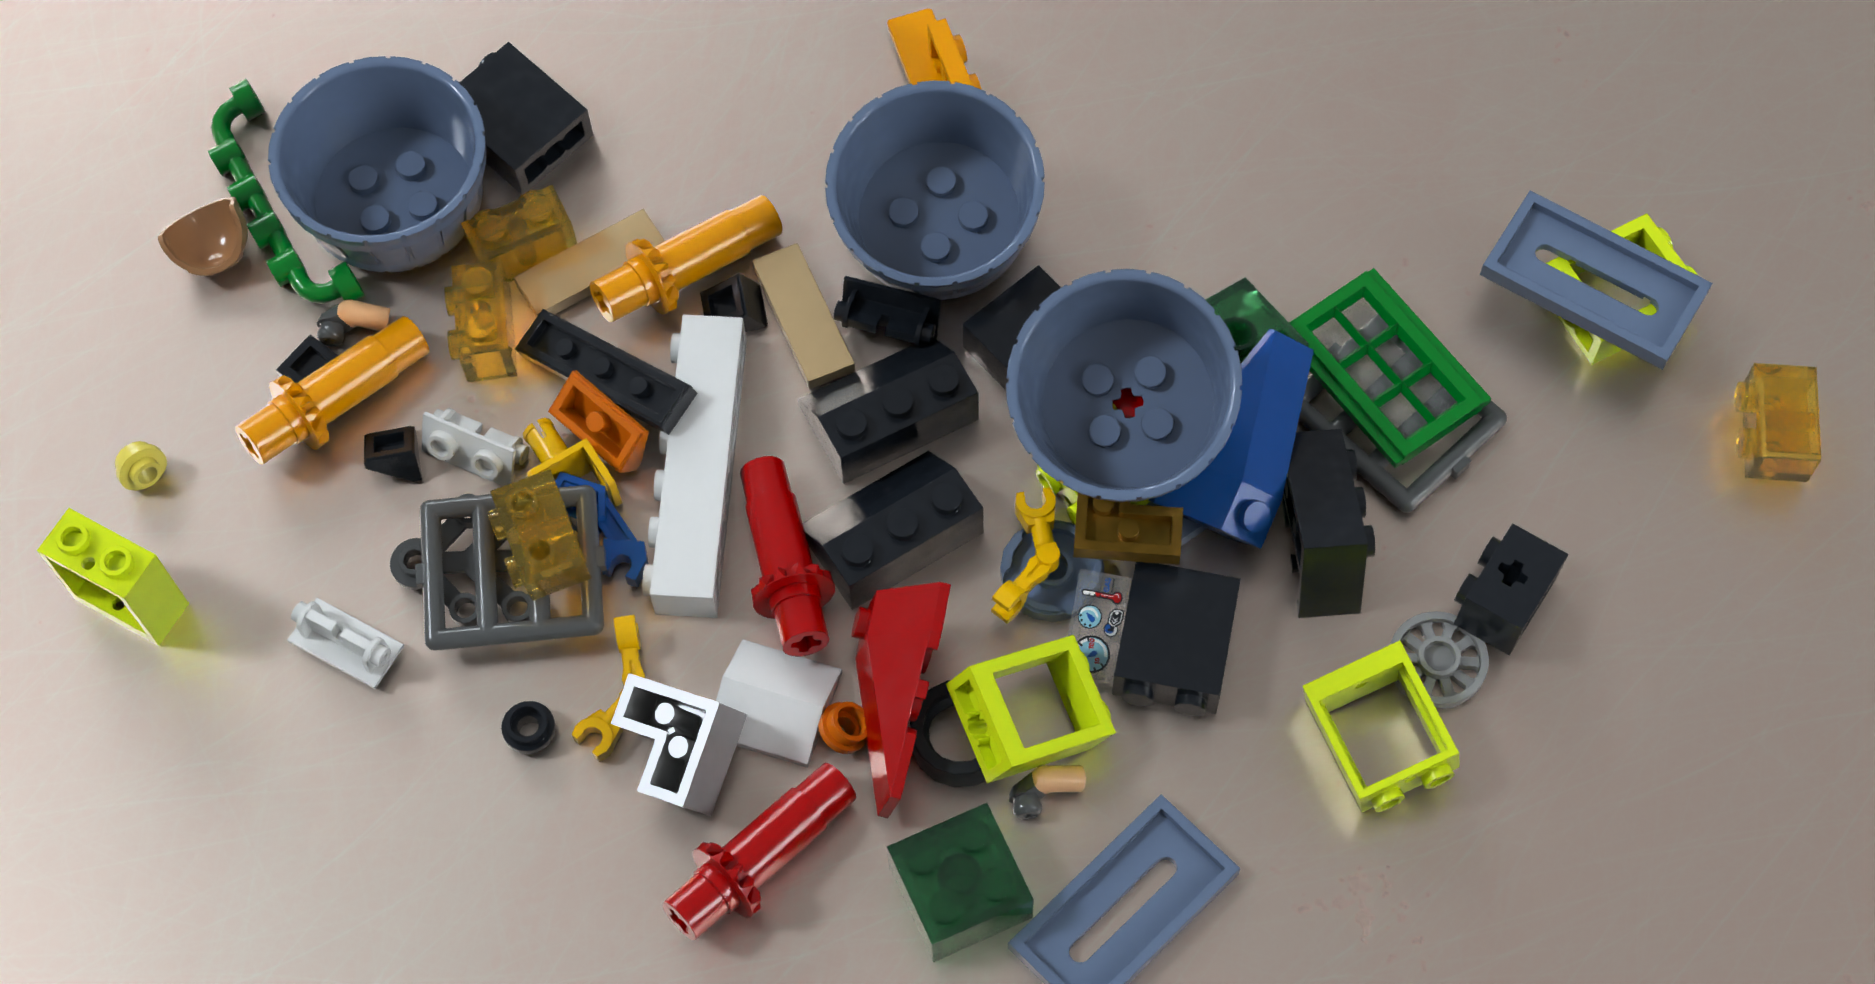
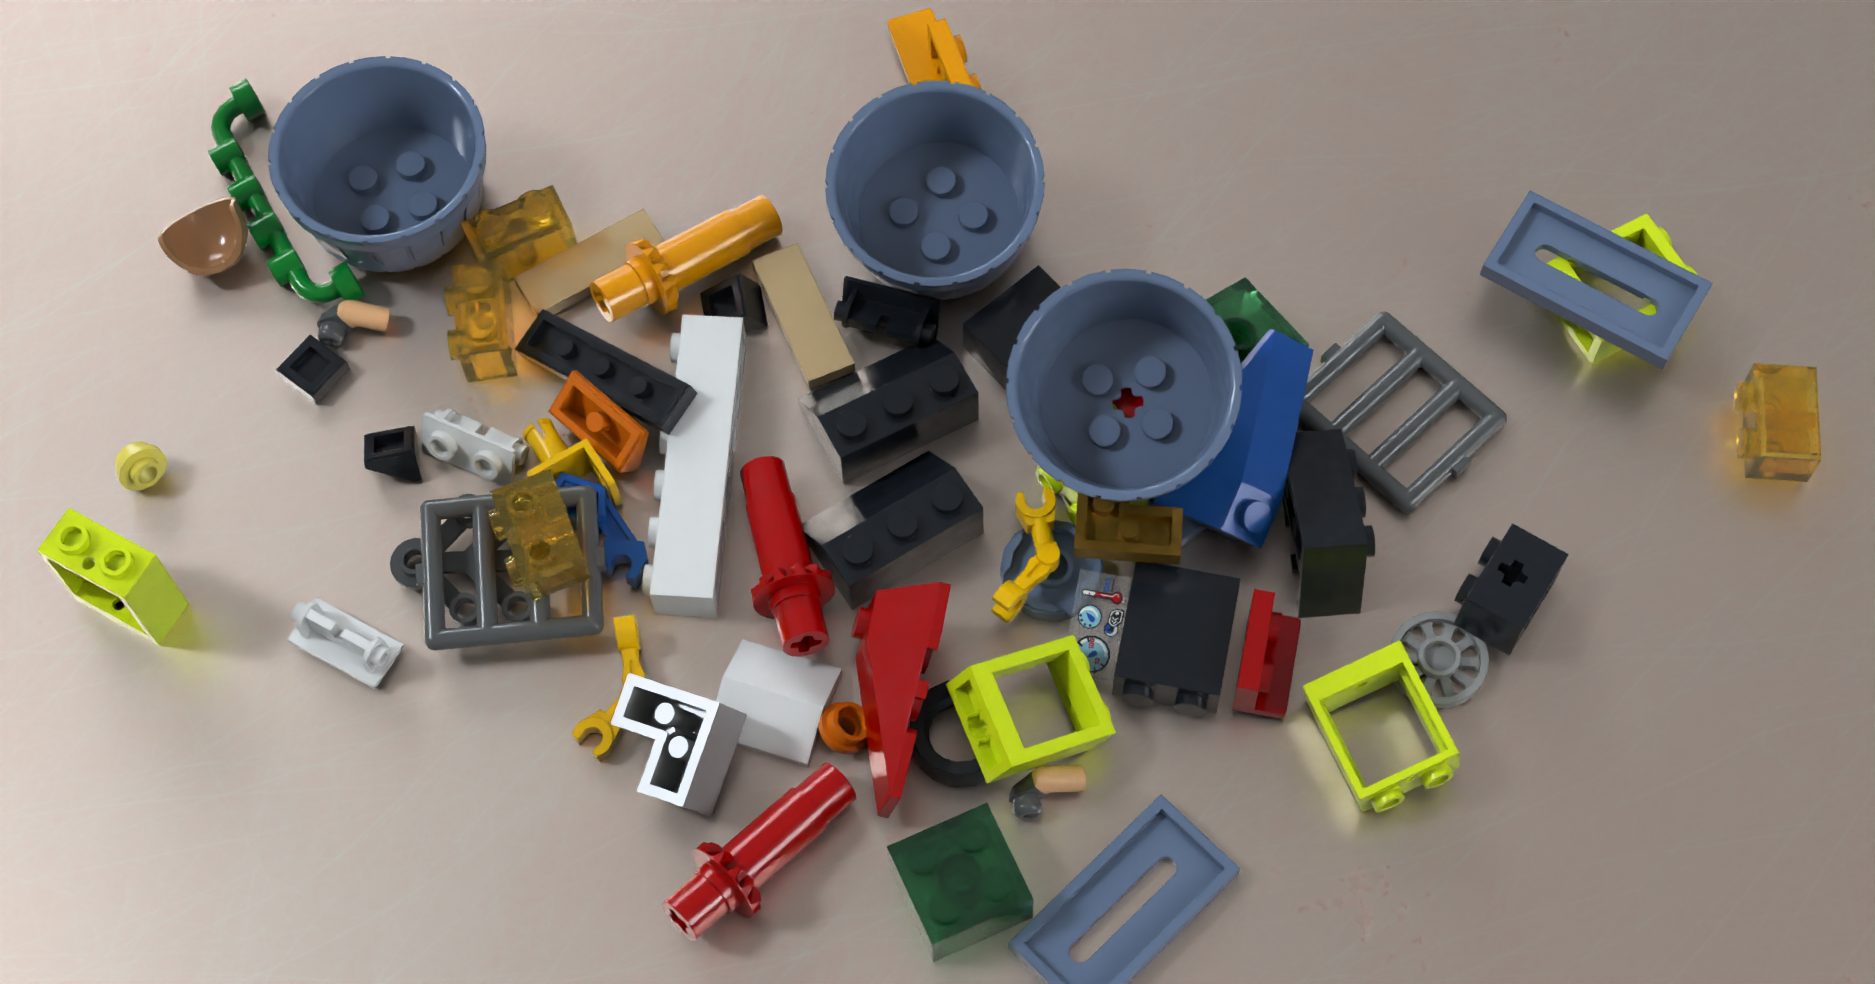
(306, 407): light orange gear -> none
(520, 715): black plate -> none
(525, 117): black brick -> none
(1266, 659): none -> red bracket
(1387, 368): green piece -> none

